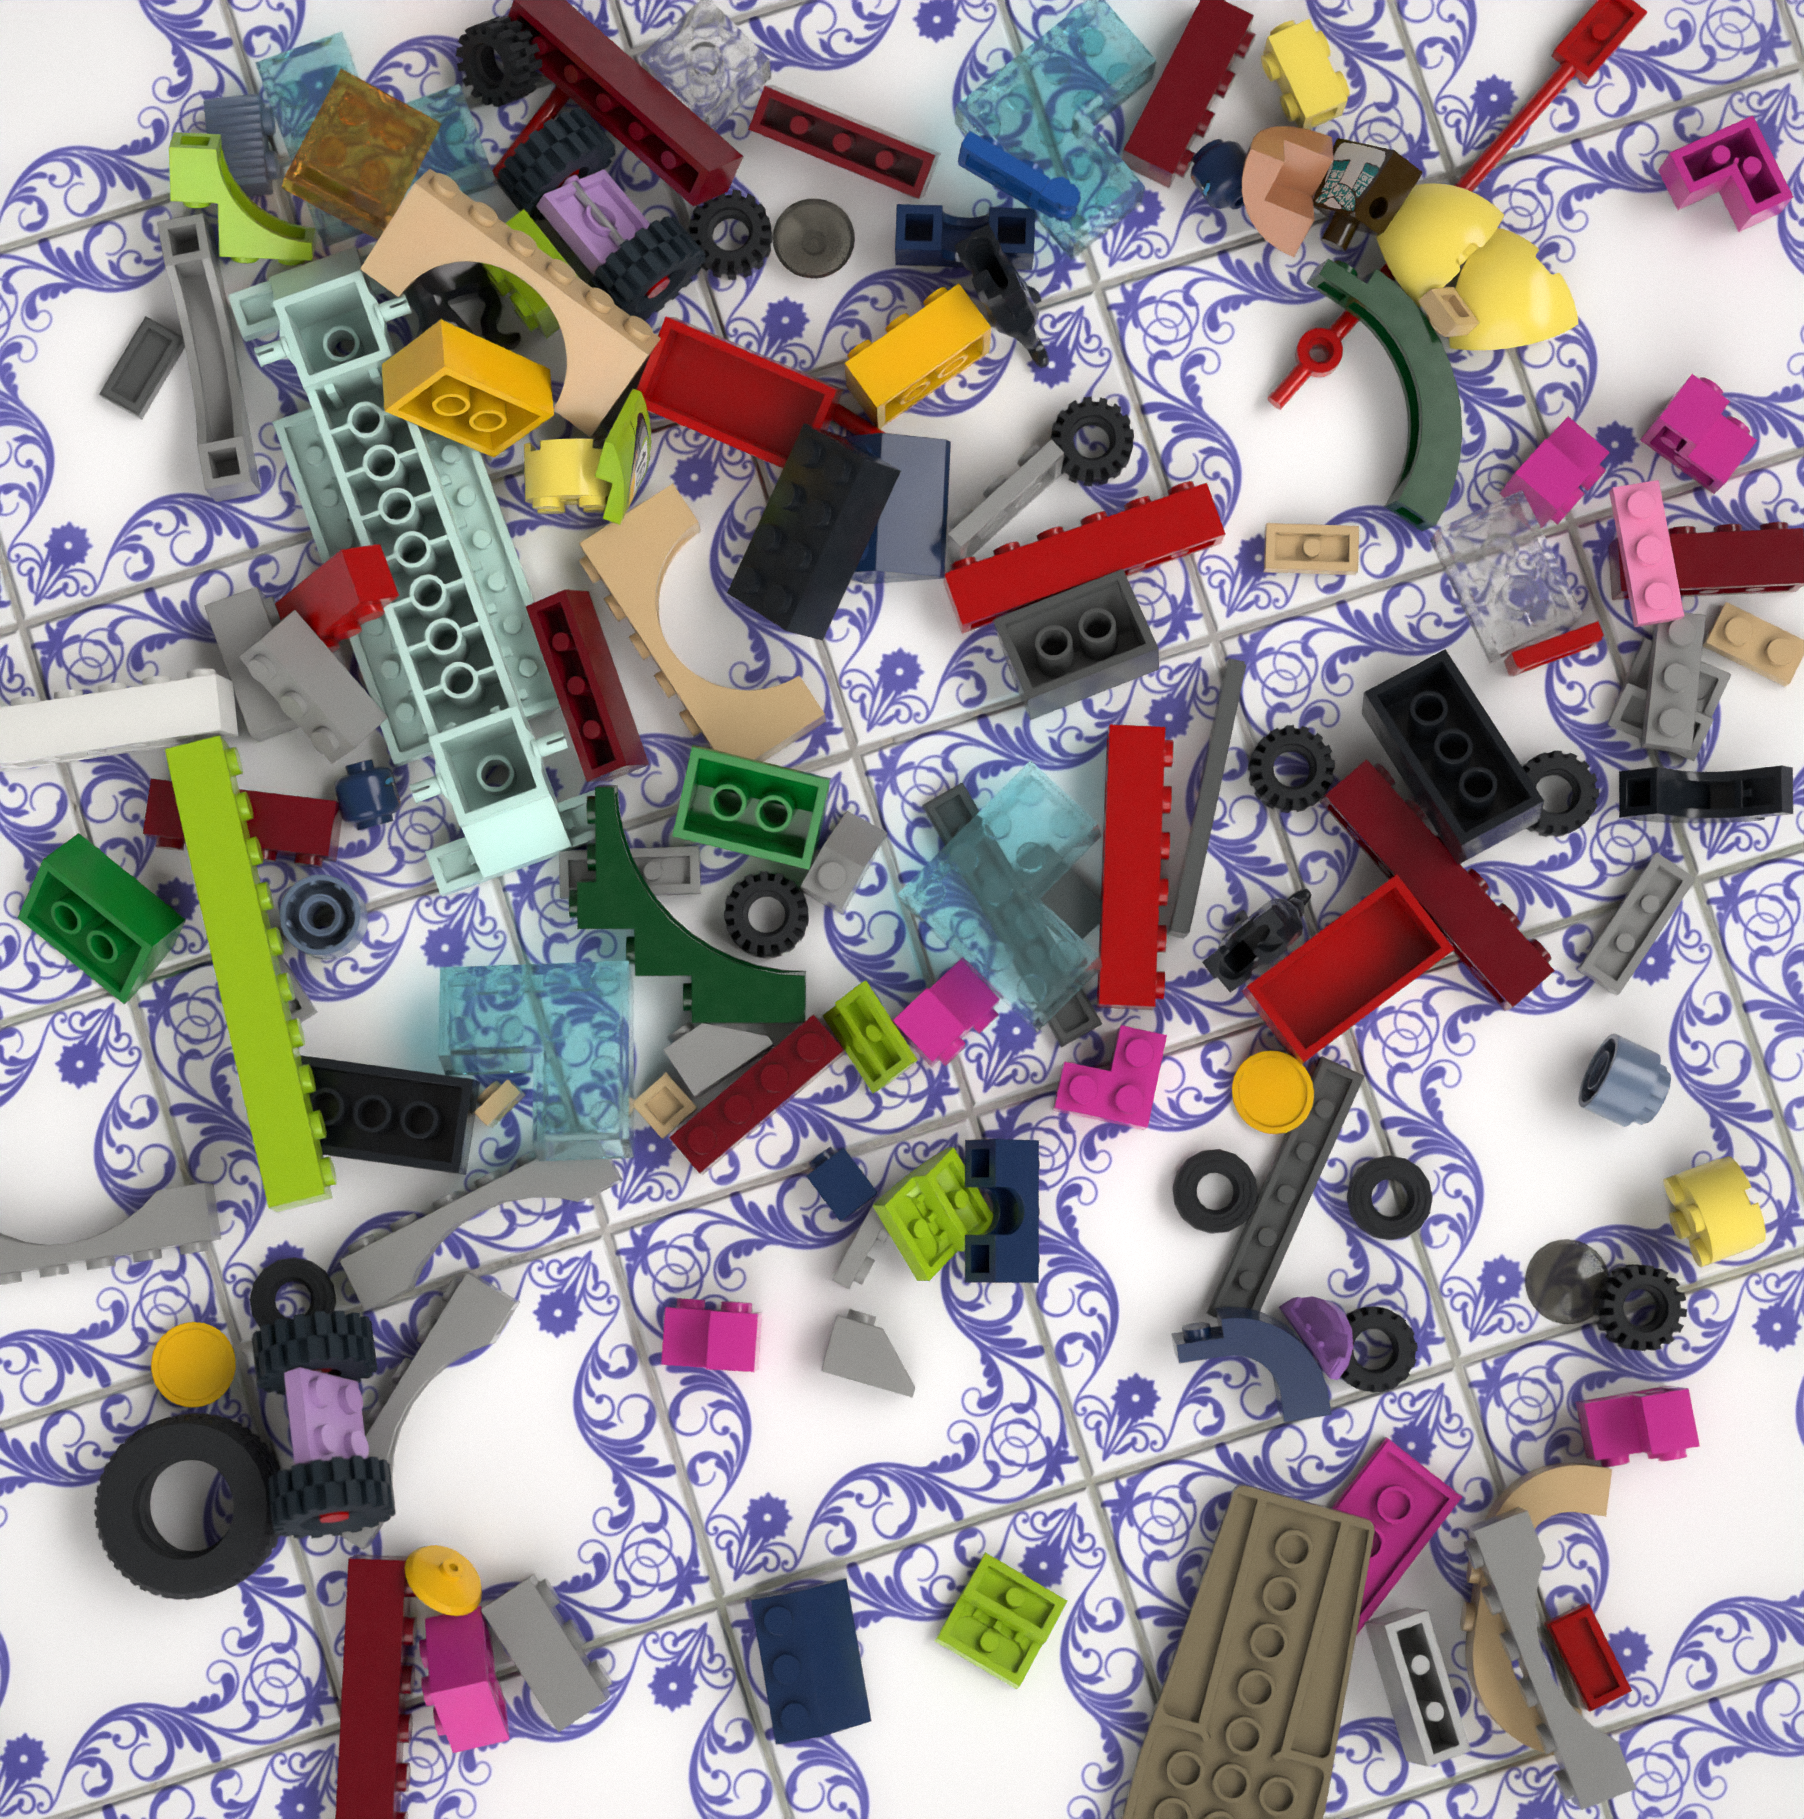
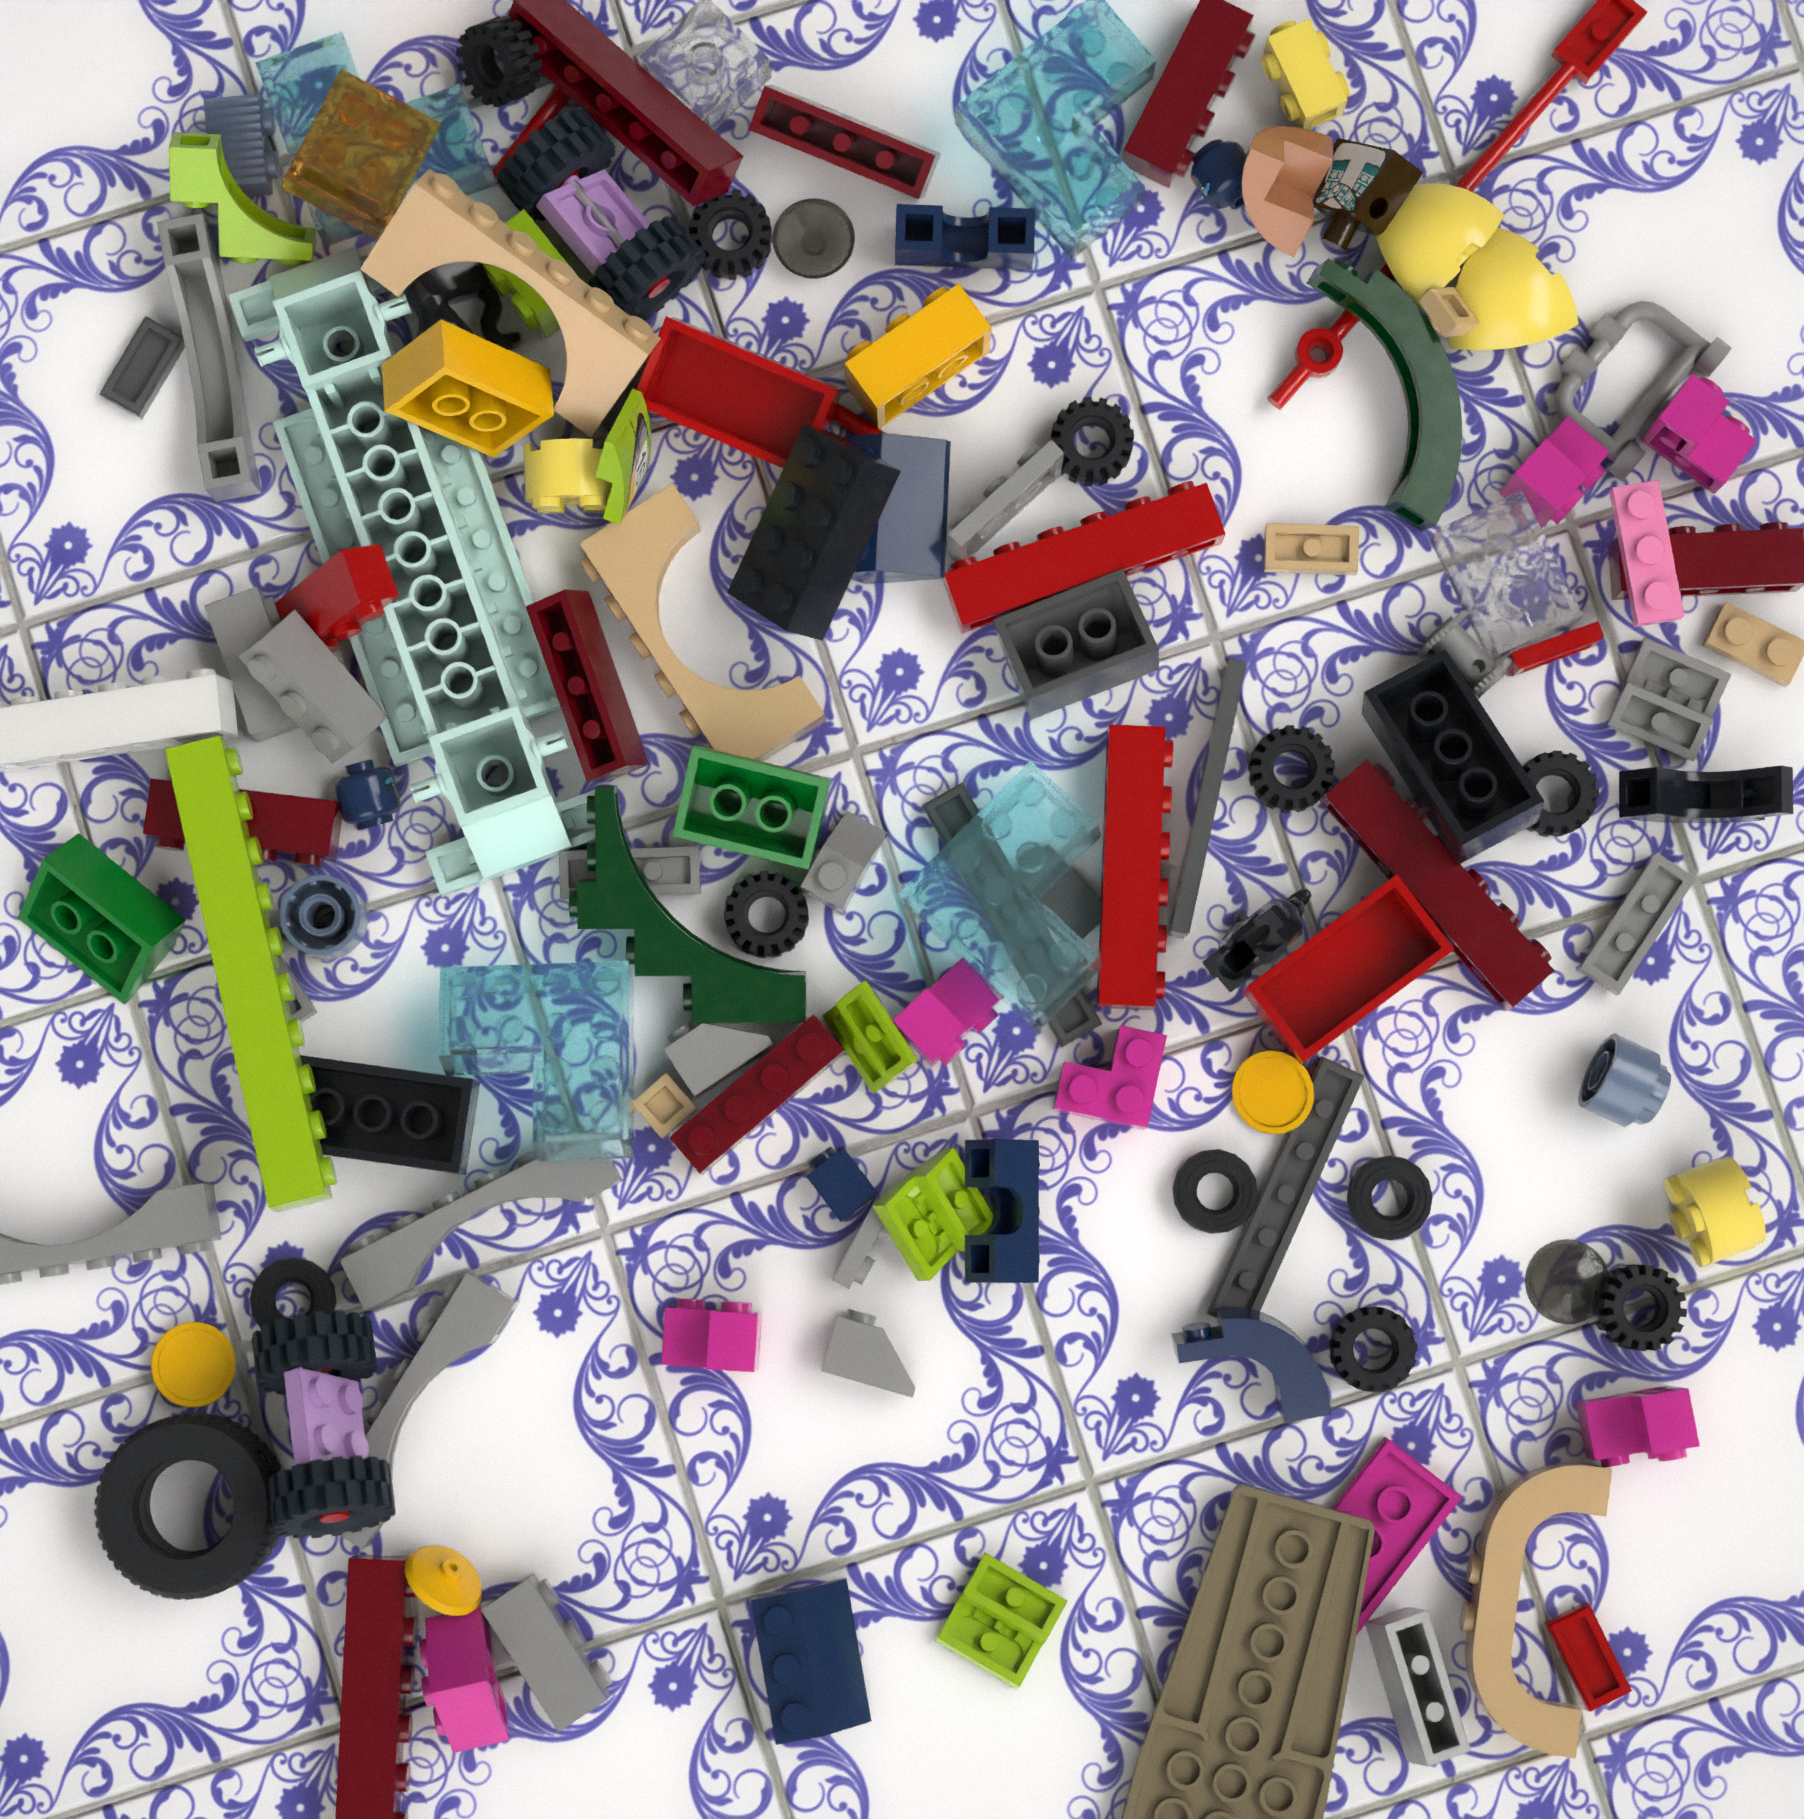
(498, 1101): tan plate -> none
(1003, 291): black animal -> none
(1019, 178): blue hinge -> none
(1323, 1331): medium lavender tile -> none
(1465, 654): none -> light grey hose
(1512, 1562): light grey arch -> none
(1607, 334): none -> light grey bar
(1673, 684): light grey plate -> none
(1736, 166): dark pink brick -> none

